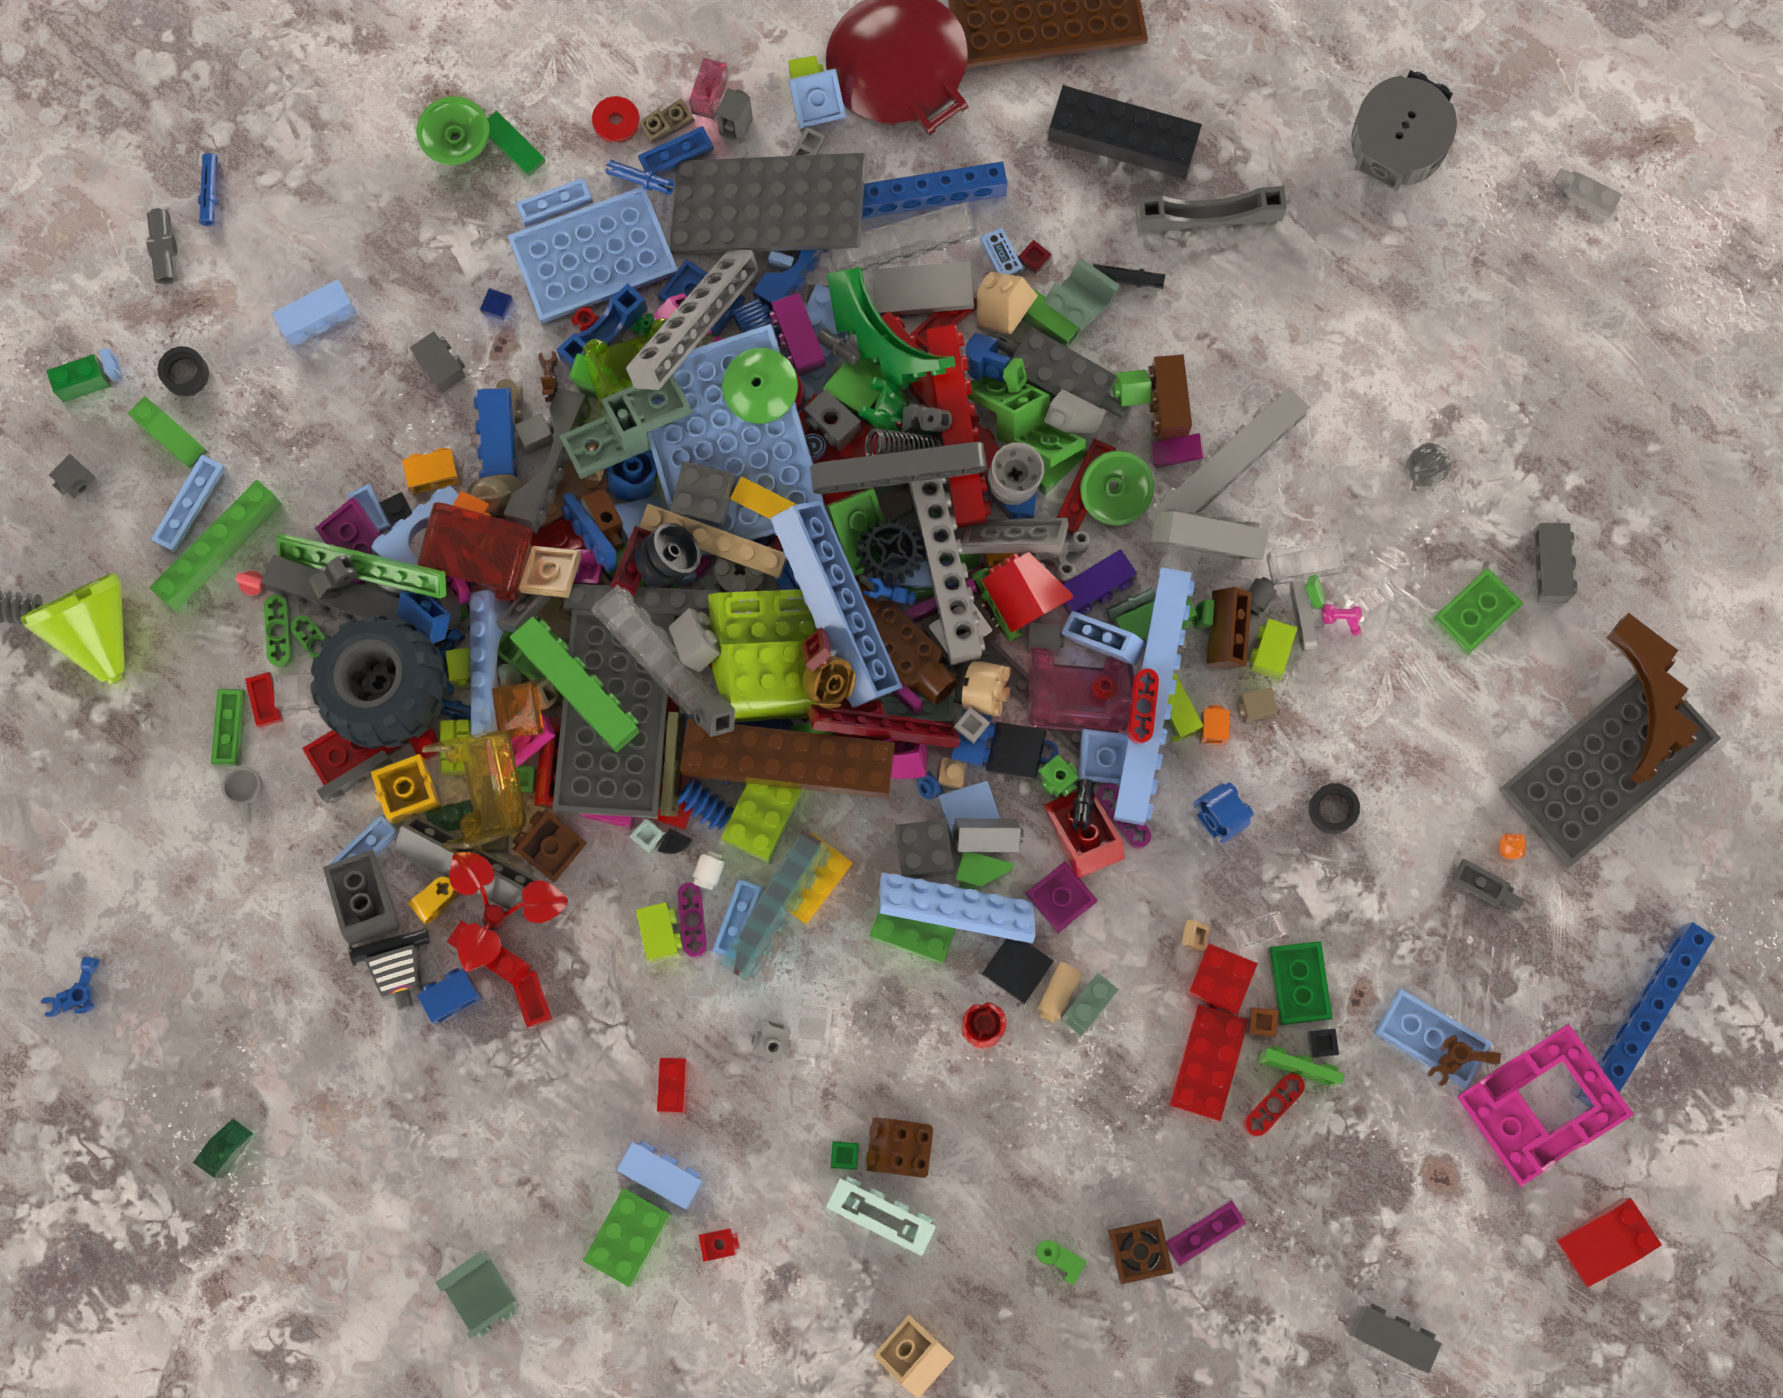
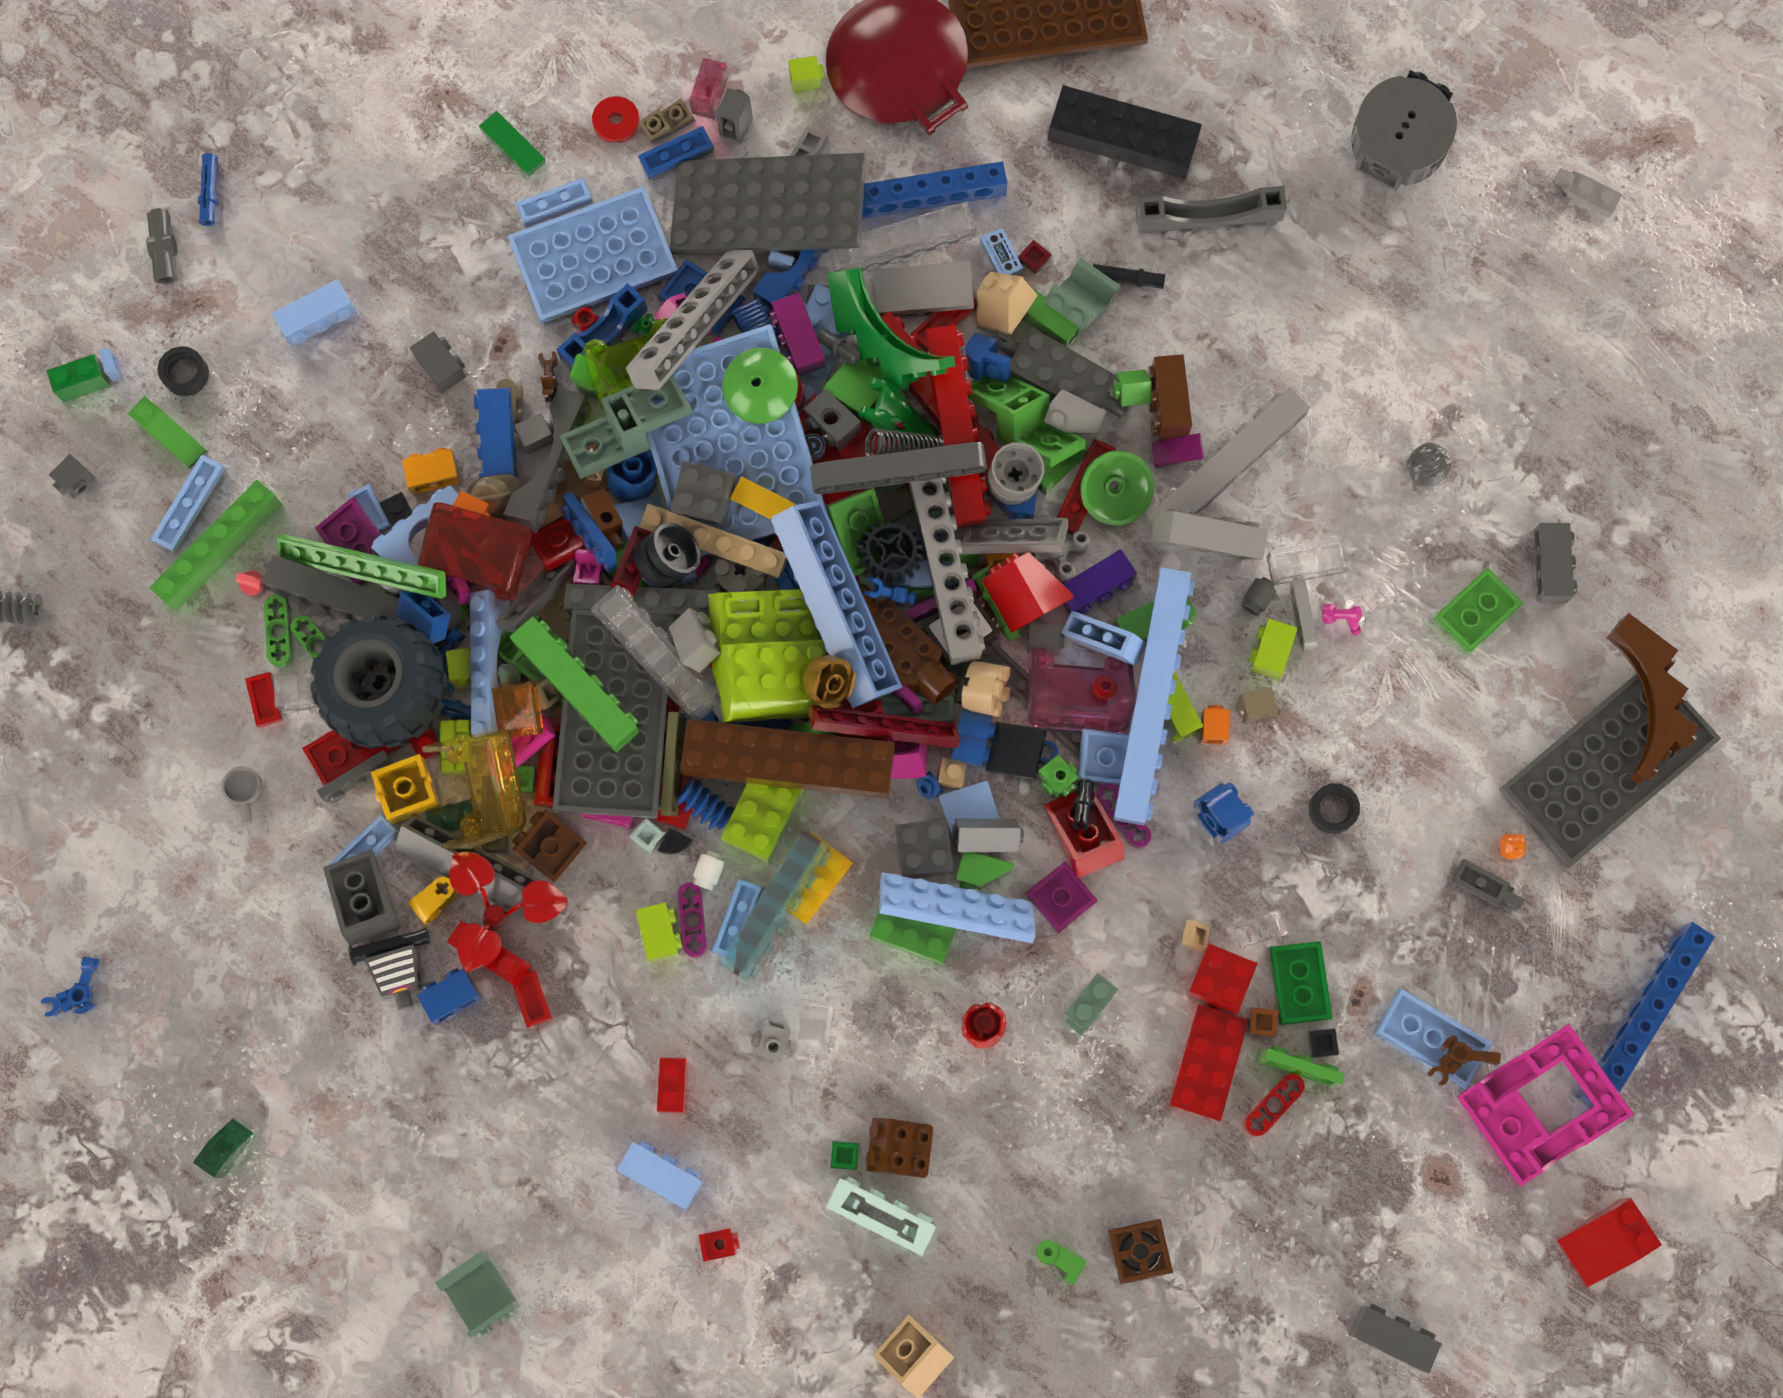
(85, 627): lime cone -> none
(228, 727): bright green tile -> none
(336, 574): dark grey leg -> none
(452, 118): bright green dish -> none
(496, 304): clear blue tile -> none
(550, 571): tan tile -> none
(627, 1237): bright green brick -> none
(648, 180): blue pin -> none
(714, 715): dark grey brick -> none
(816, 649): dark red plate -> none
(817, 98): light blue tile -> none
(920, 418): dark grey leg -> none
(971, 725): light grey plate -> none
(1015, 375): bright green plate -> none
(1017, 968): black tile -> none
(1059, 992): tan brick -> none
(1130, 604): sand green pin -> none
(1152, 688): red beam -> none
(1204, 614): bright green tile -> none
(1205, 1233): magenta tile -> none
(1230, 628): reddish brown brick -> none
(1315, 591): bright green tile -> none

